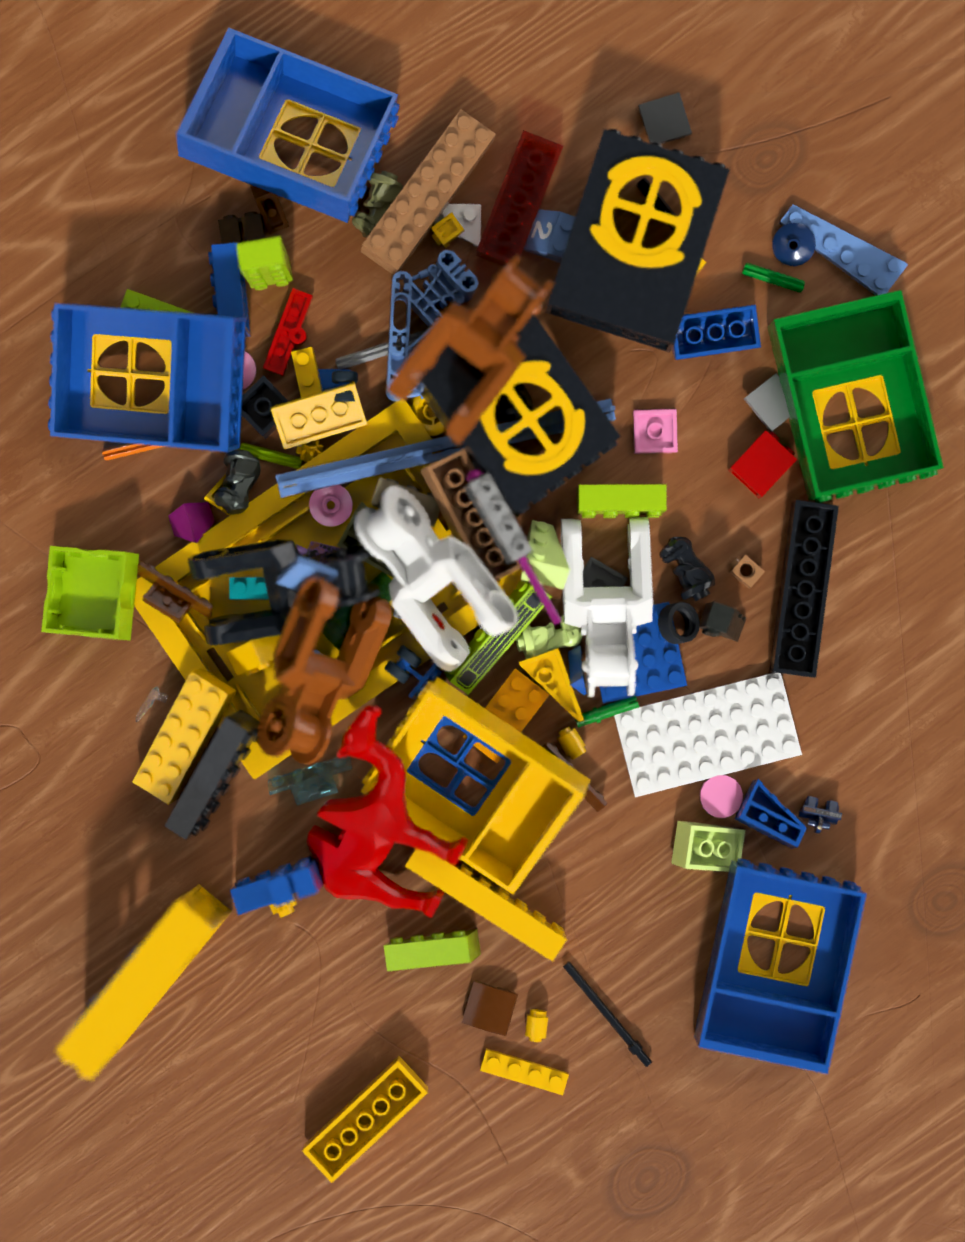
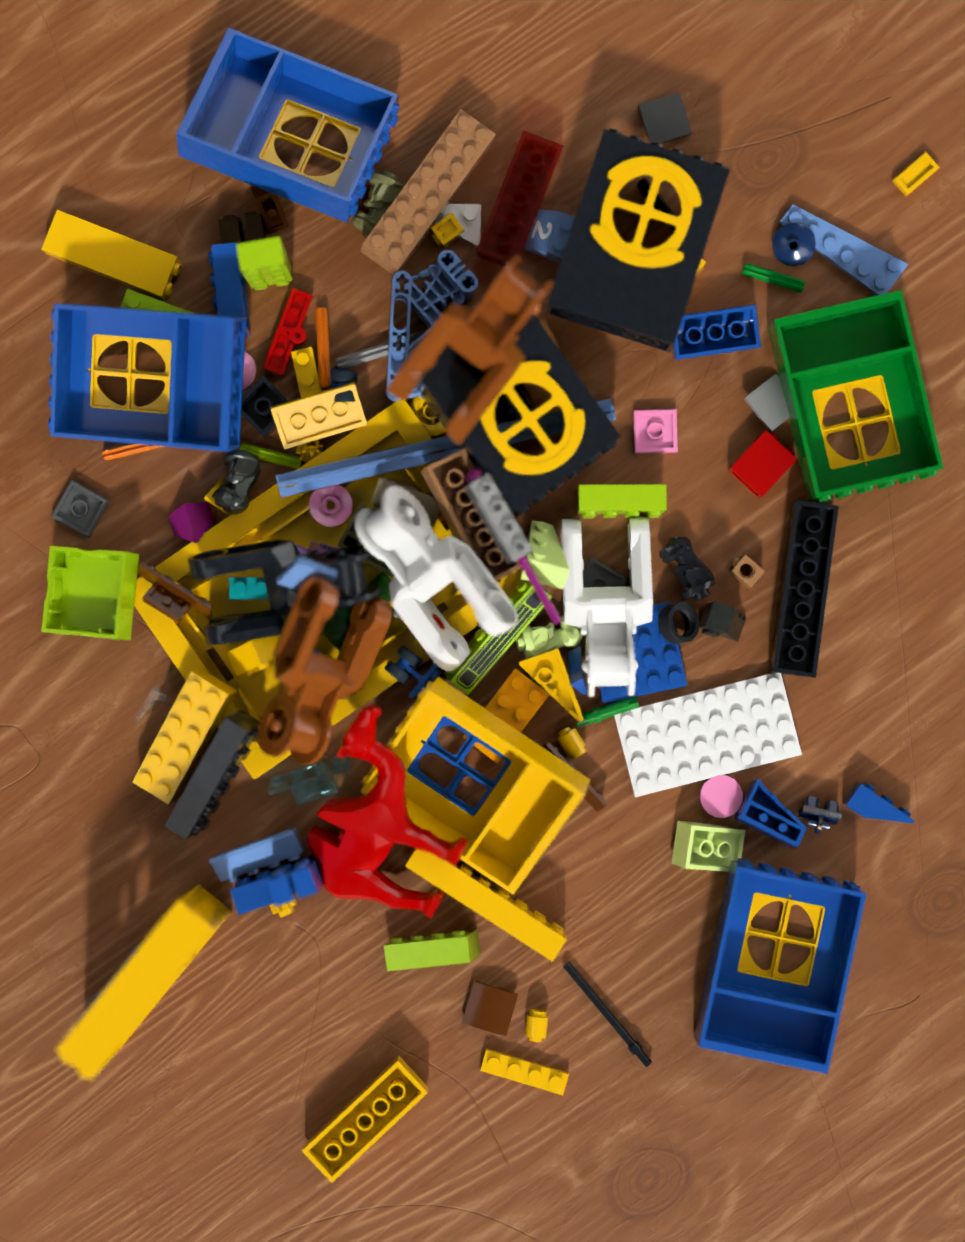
(80, 508): none -> dark grey tile
(111, 255): none -> yellow brick
(257, 854): none -> medium blue slope
(323, 348): none -> orange axle
(870, 805): none -> blue slope
(915, 174): none -> yellow tile

